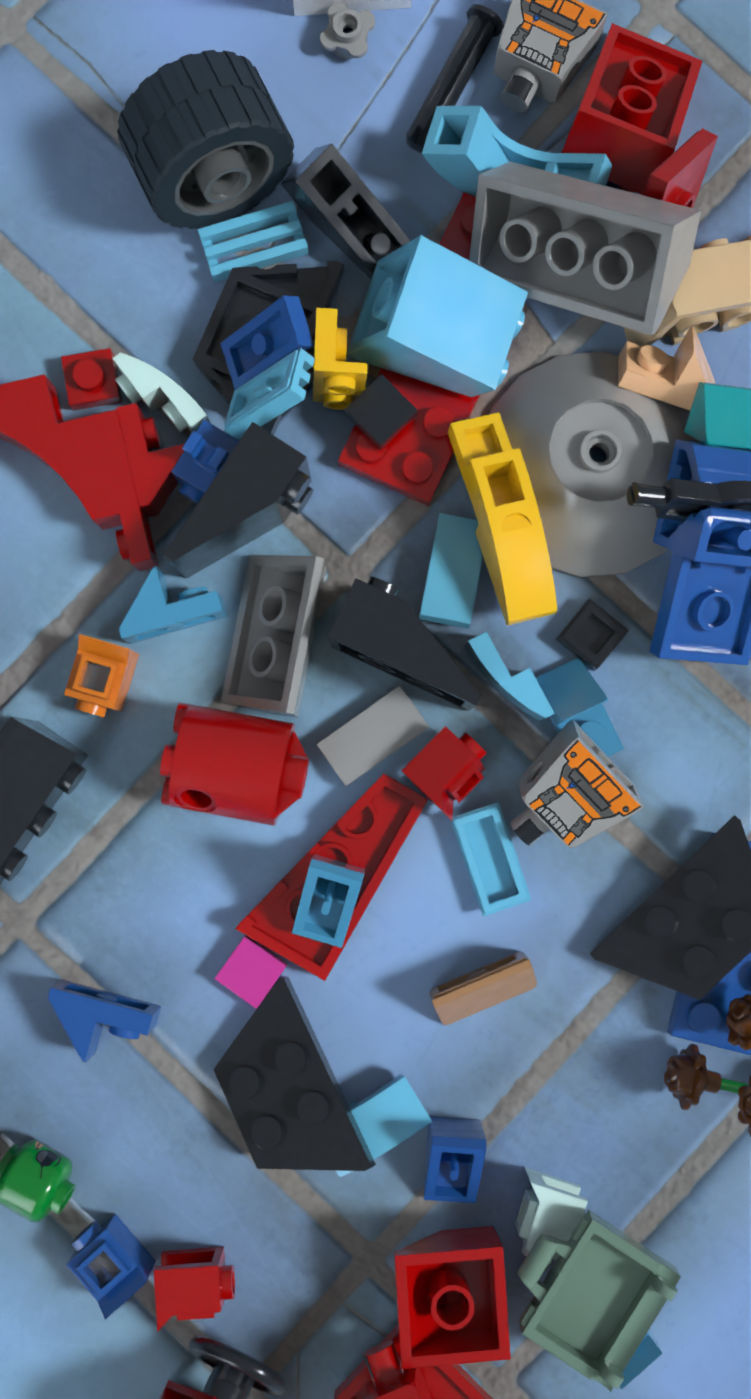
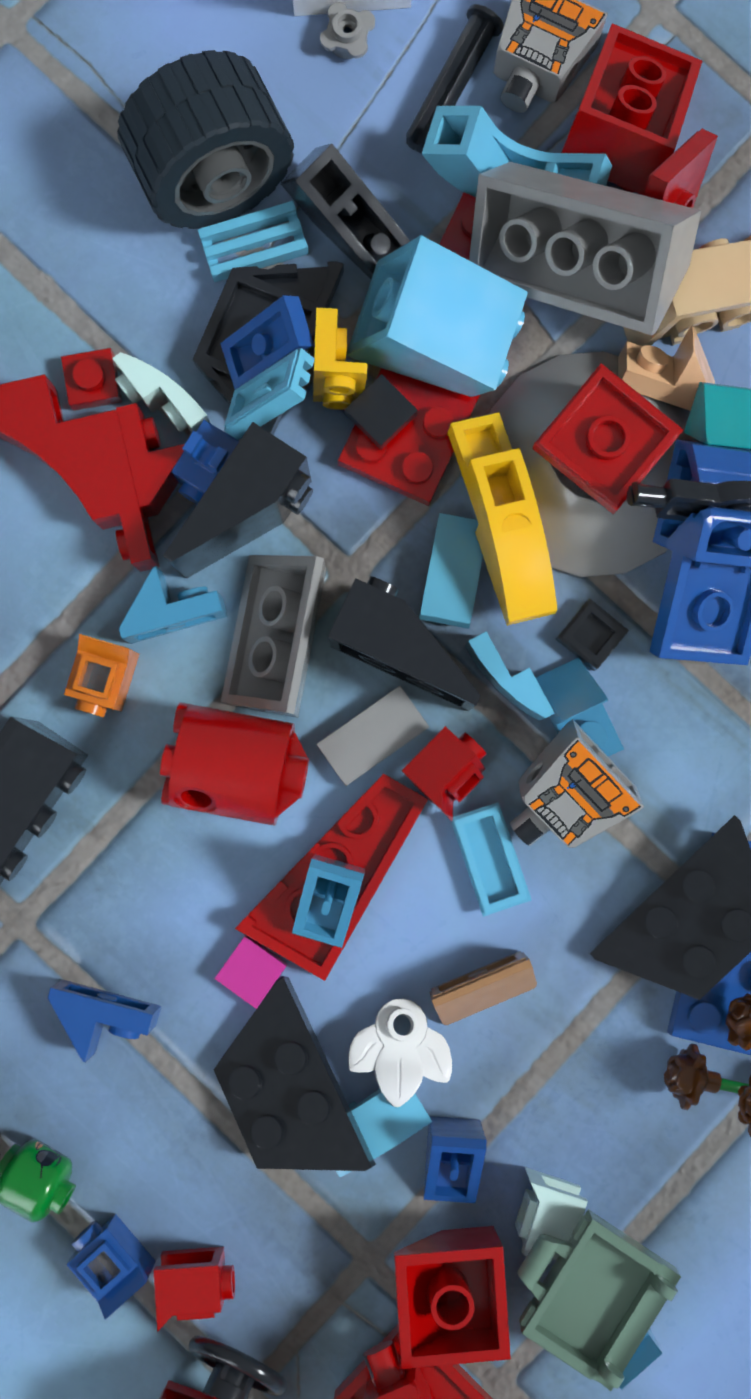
(400, 1059): none -> white plate
(607, 438): none -> red plate

